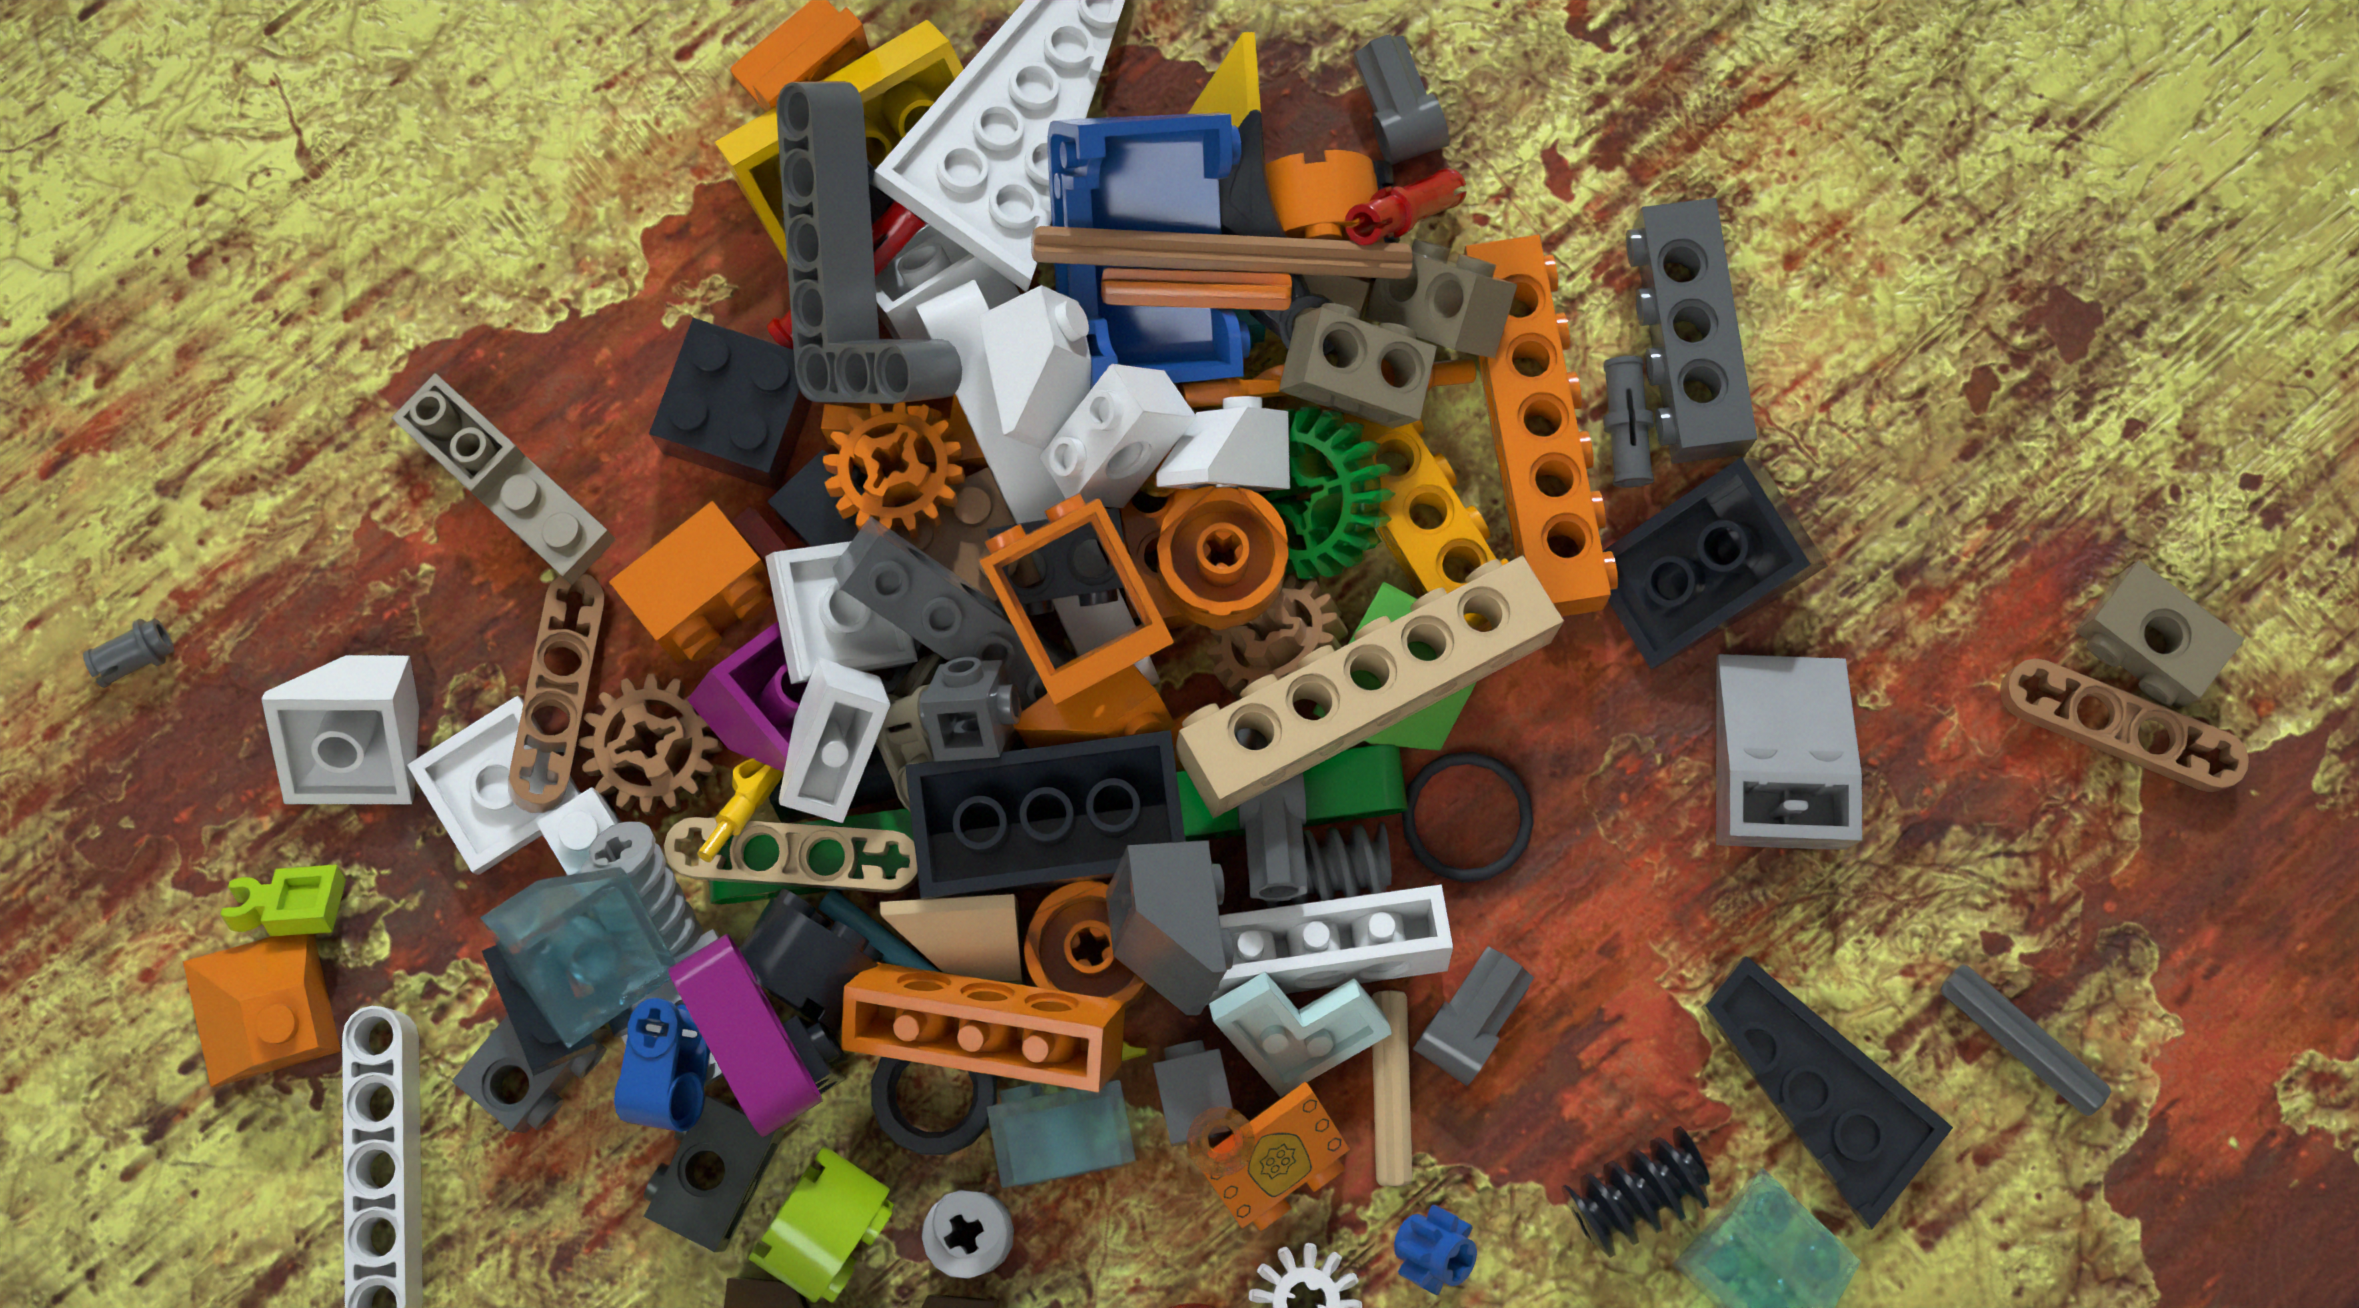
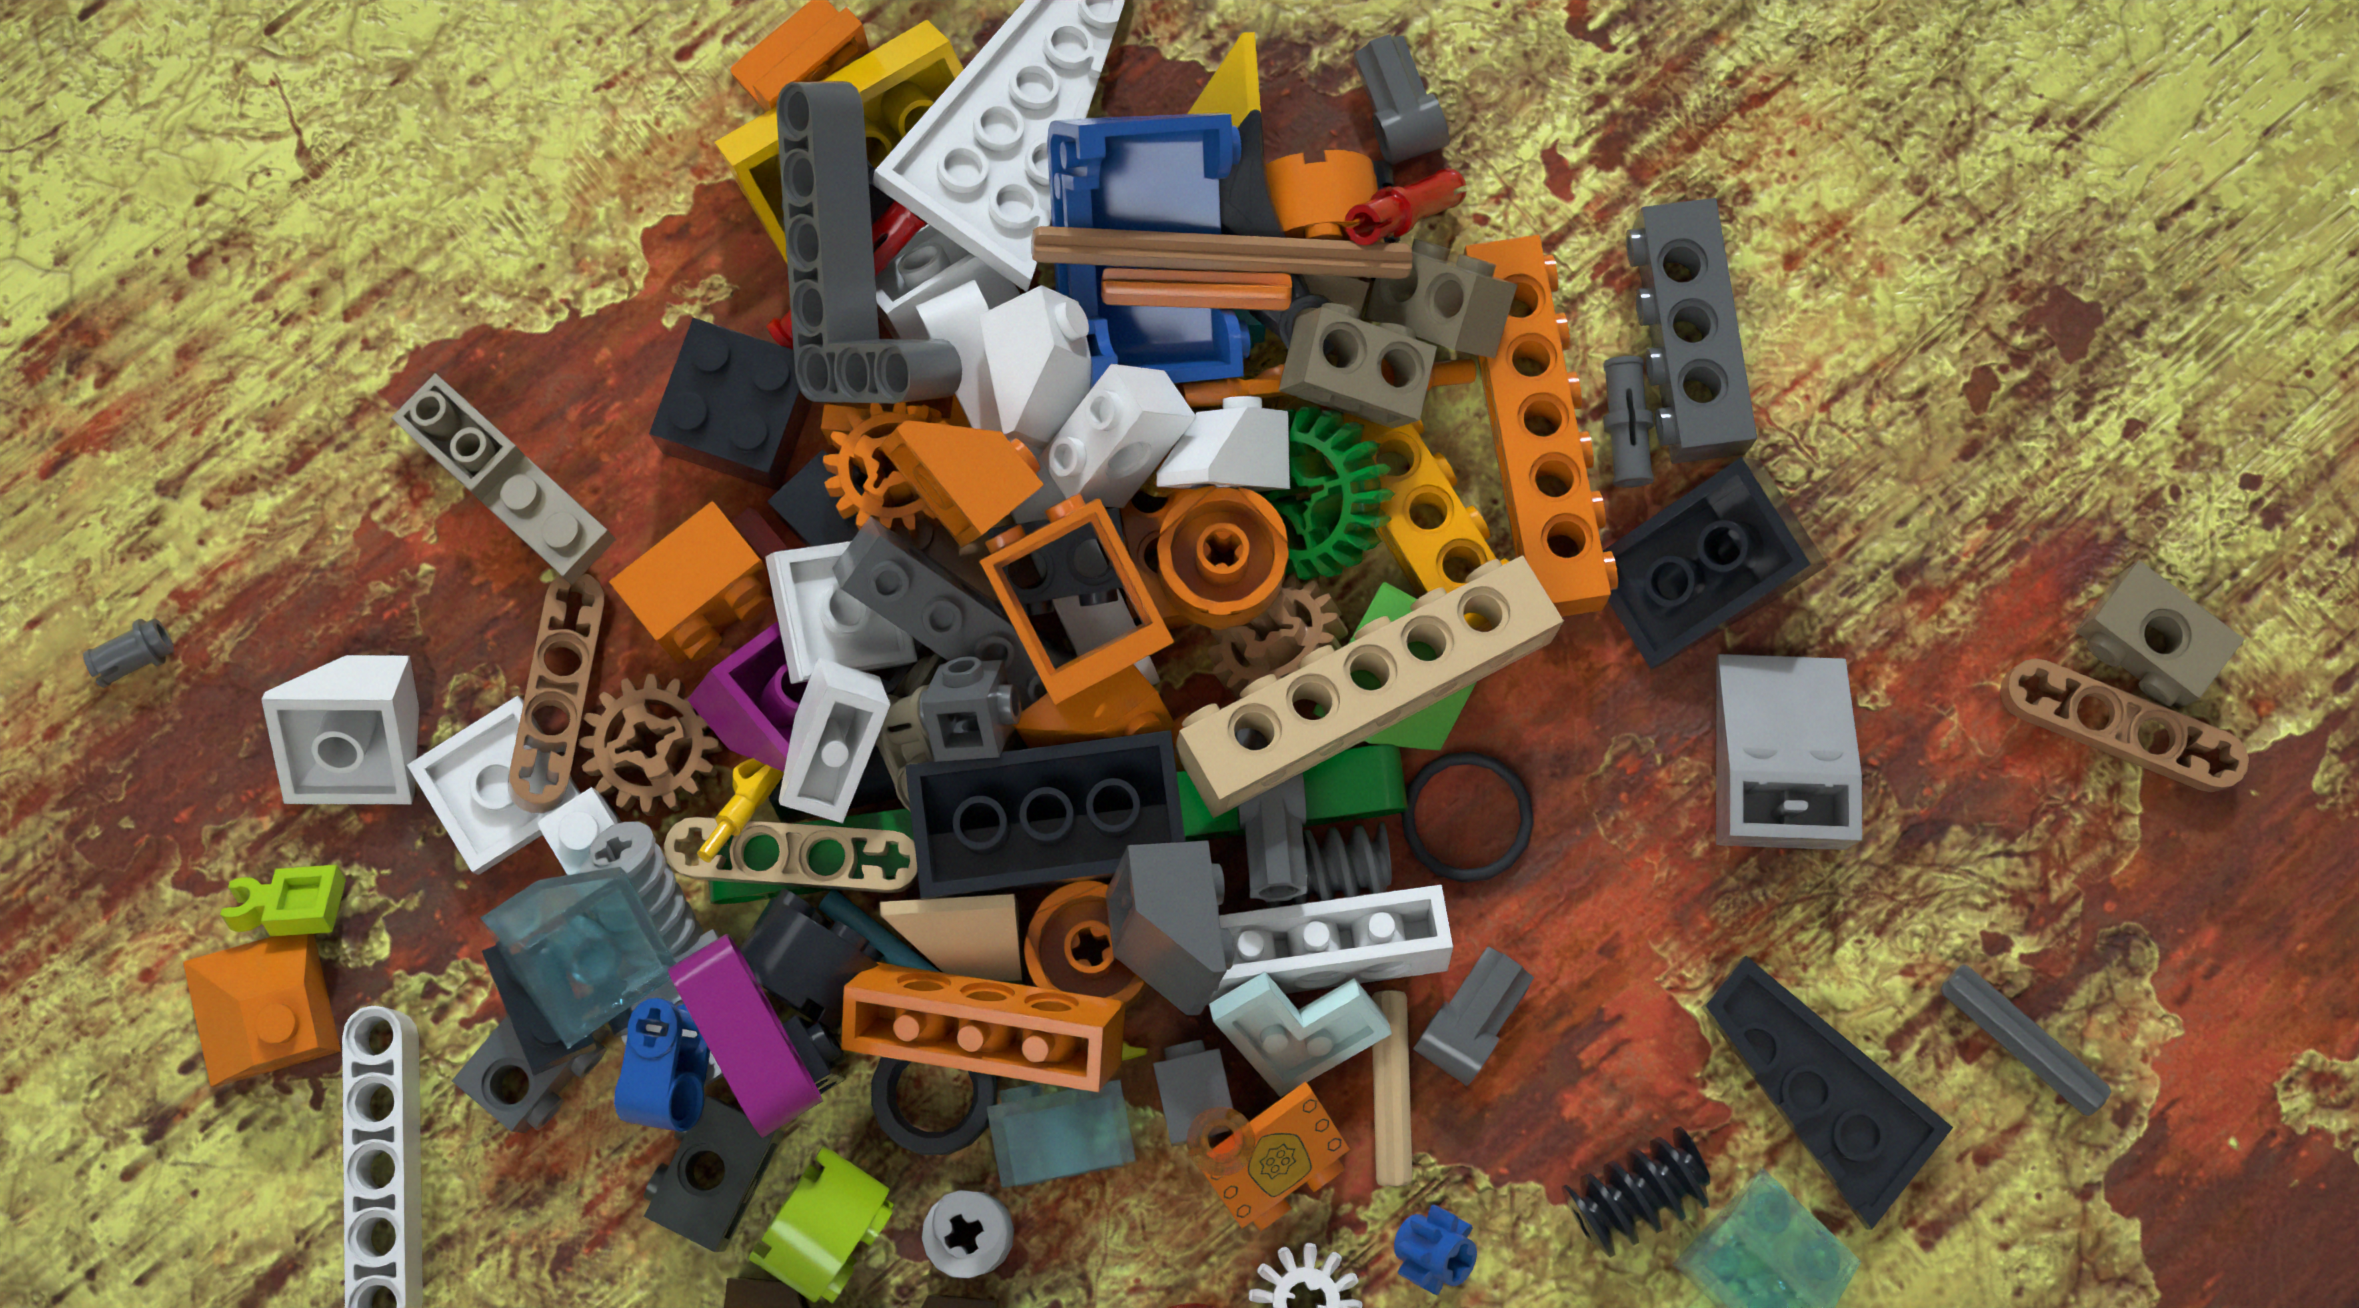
(964, 473): none -> orange slope

